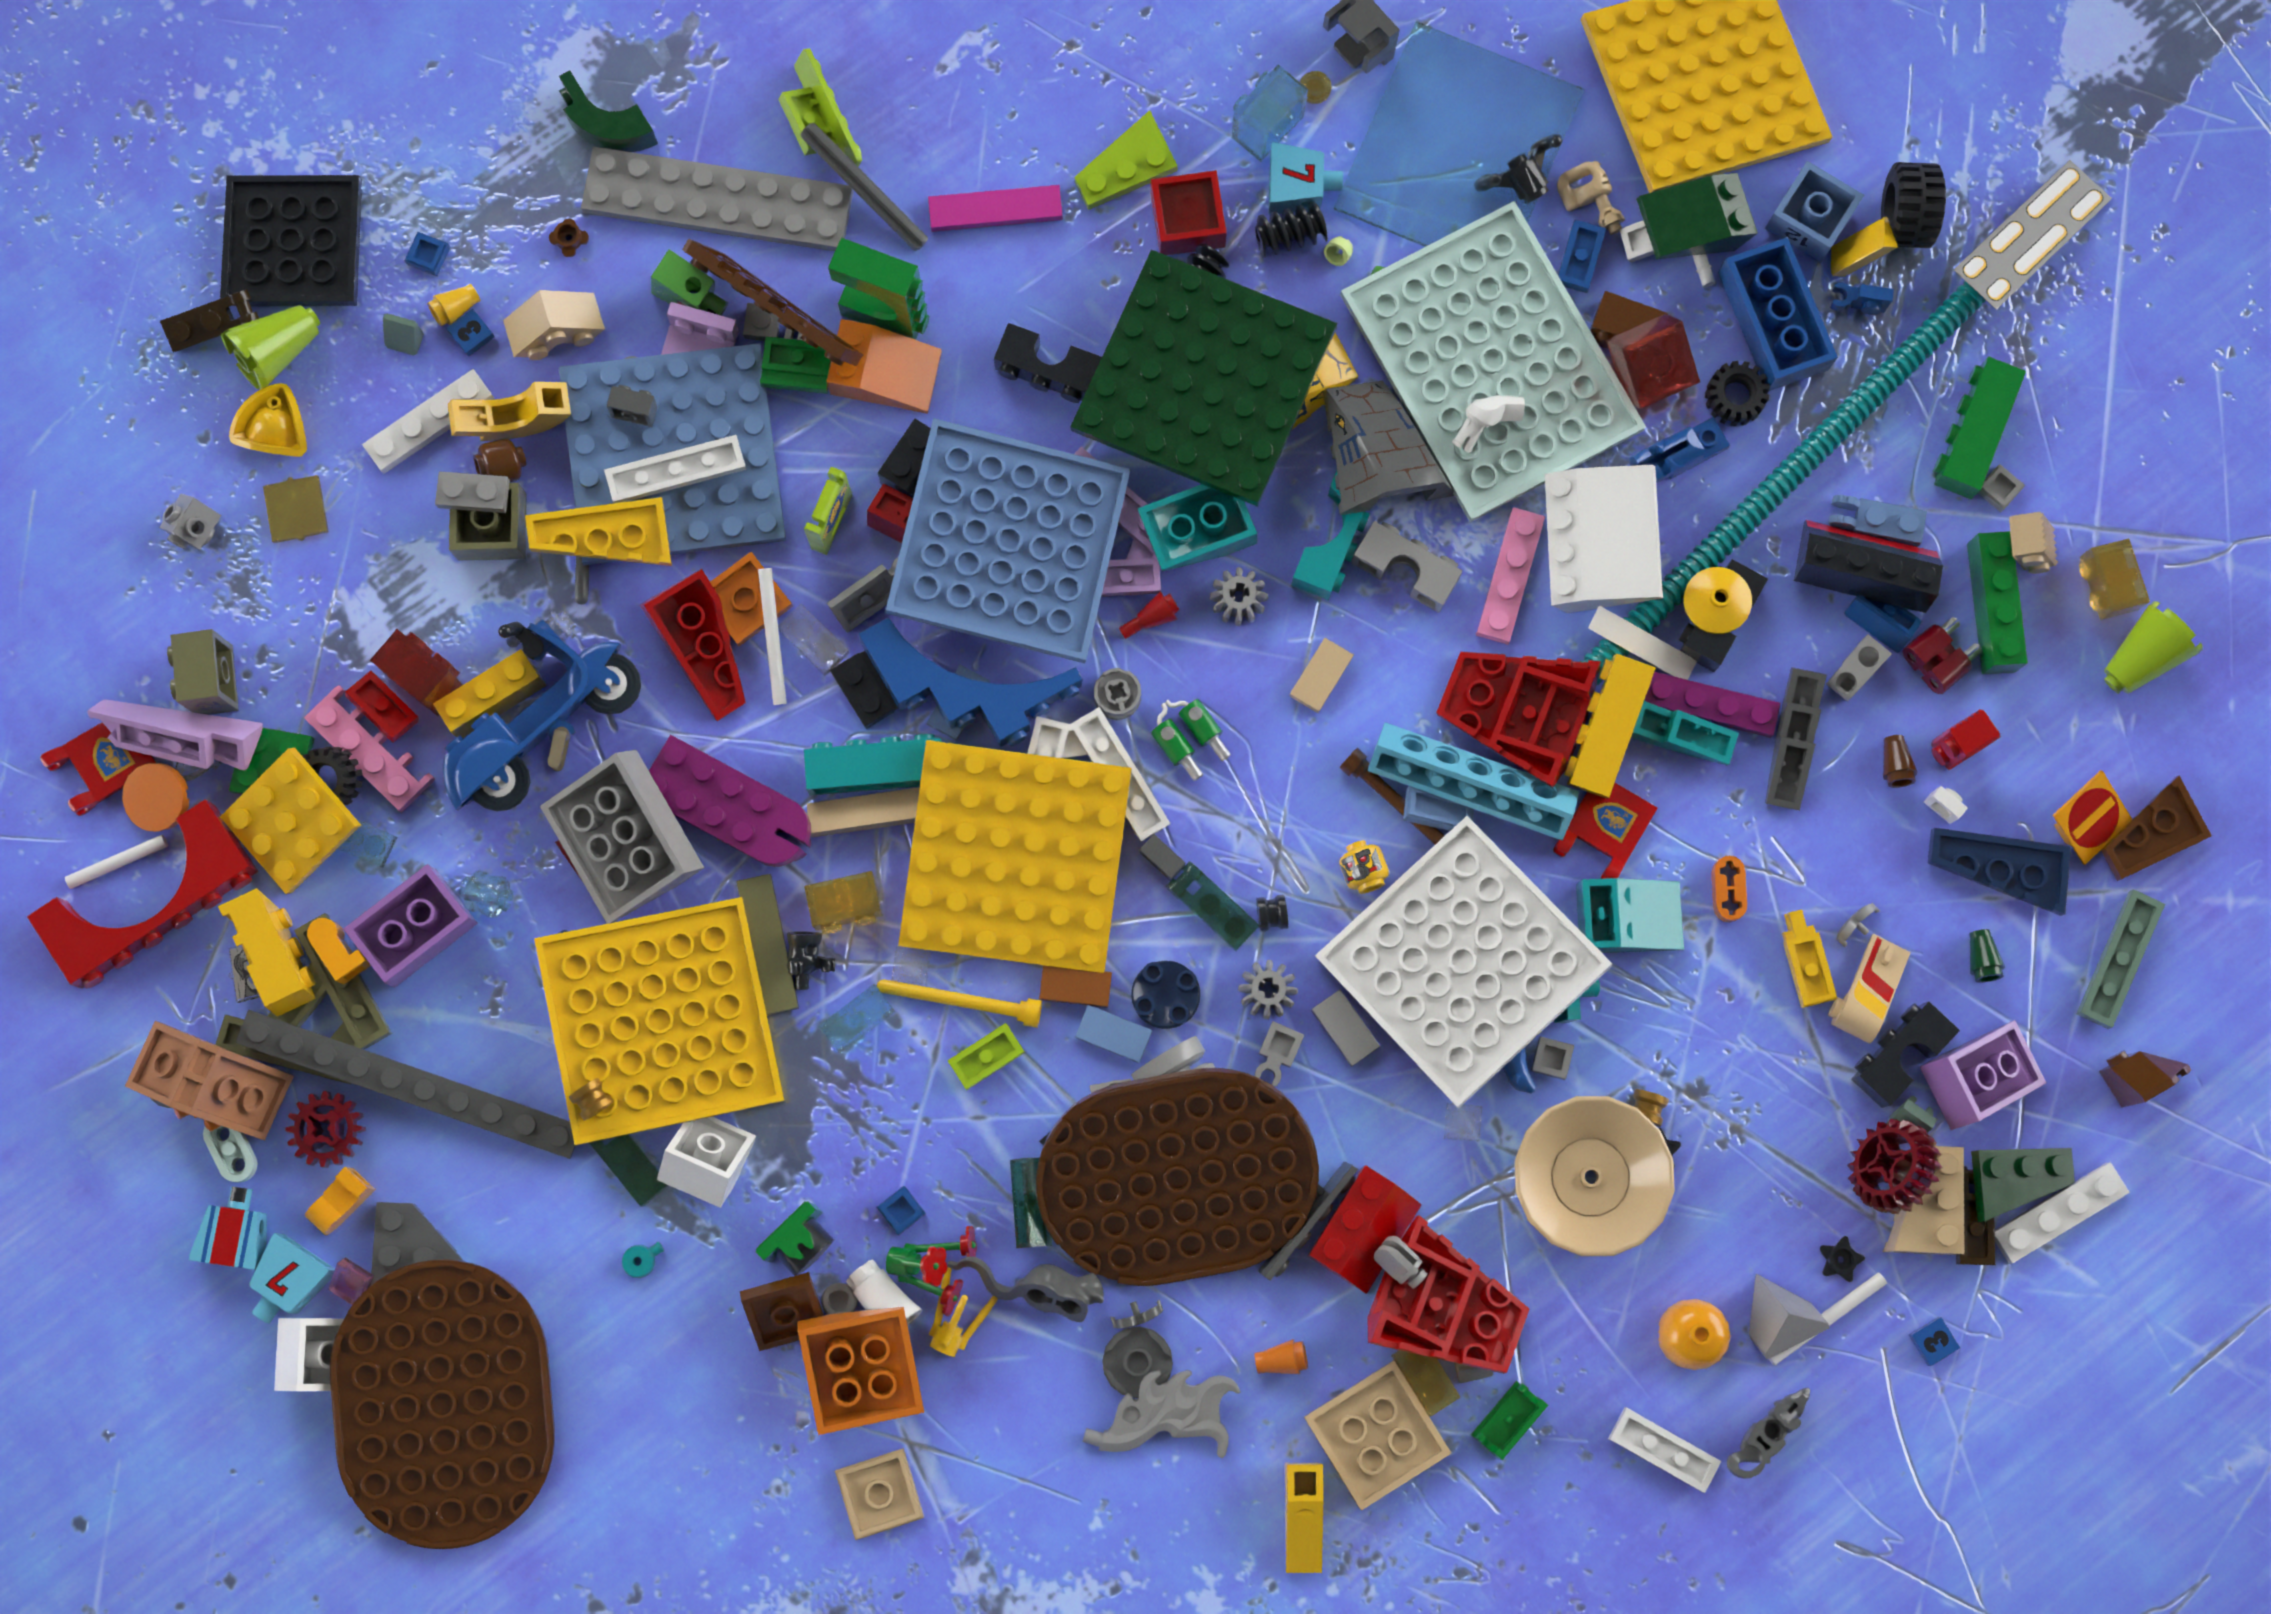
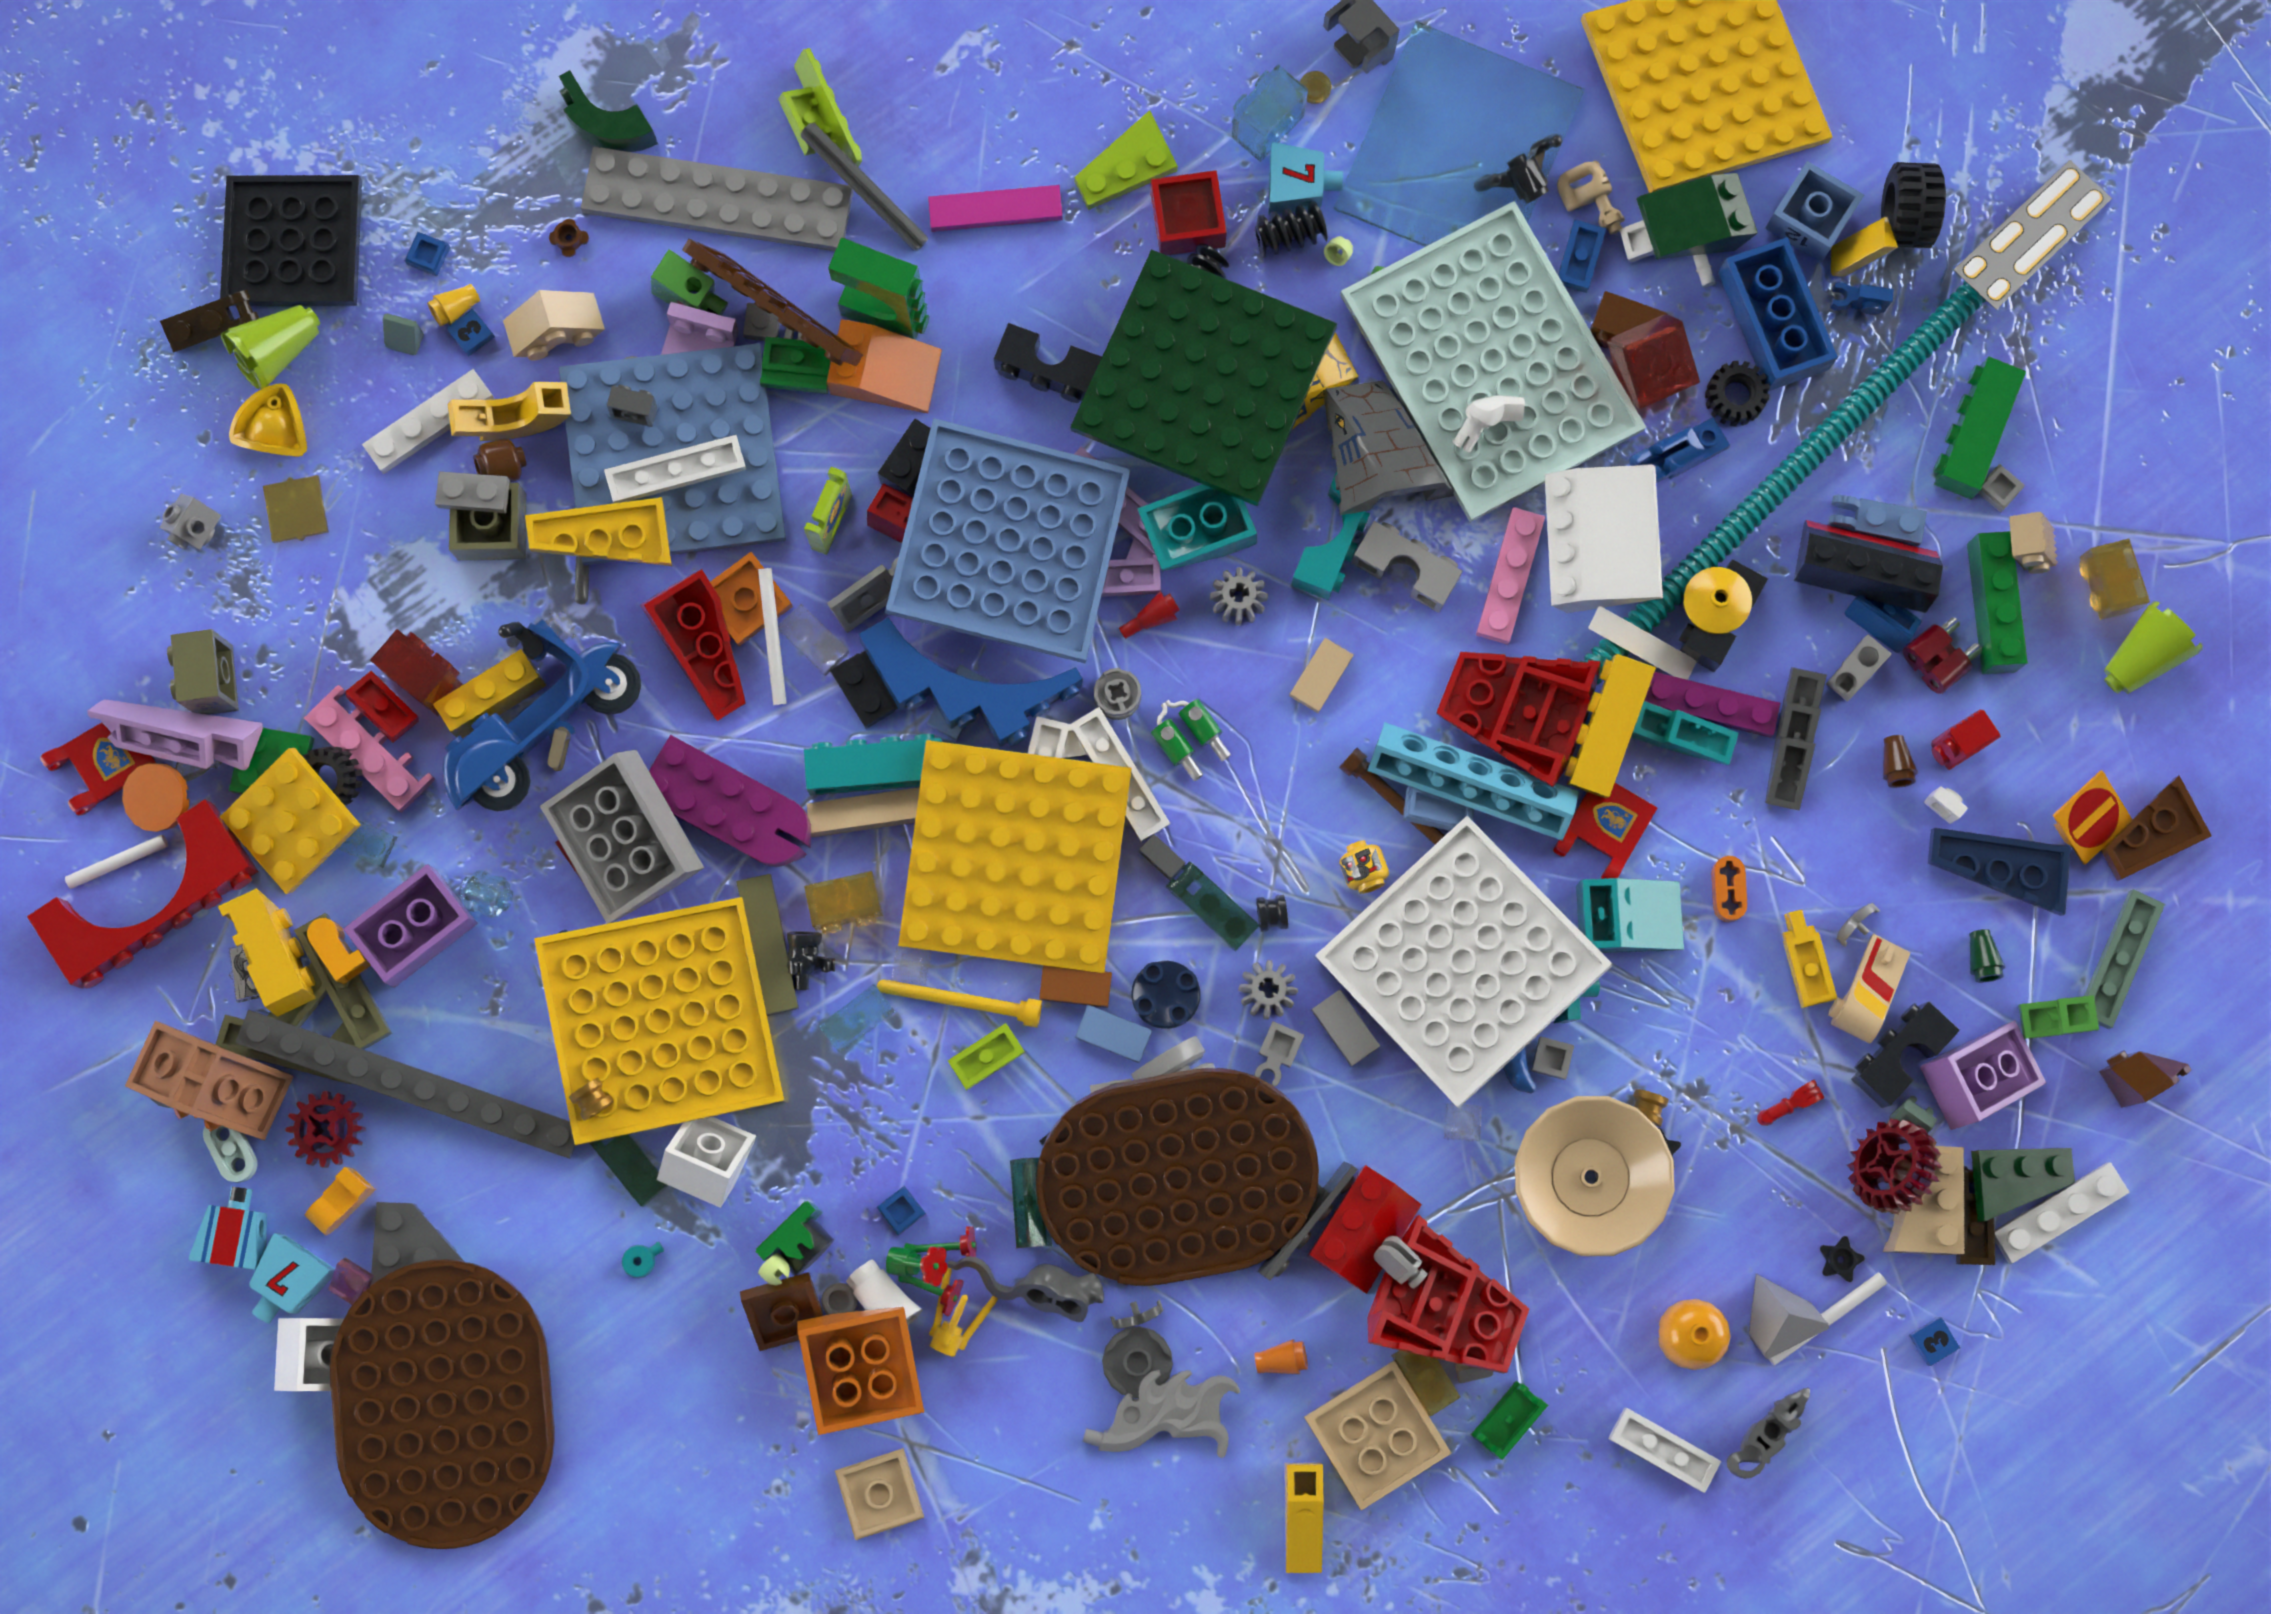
(773, 1269): none -> yellowish green hinge
(1800, 1098): none -> red piece
(2058, 1017): none -> bright green slope

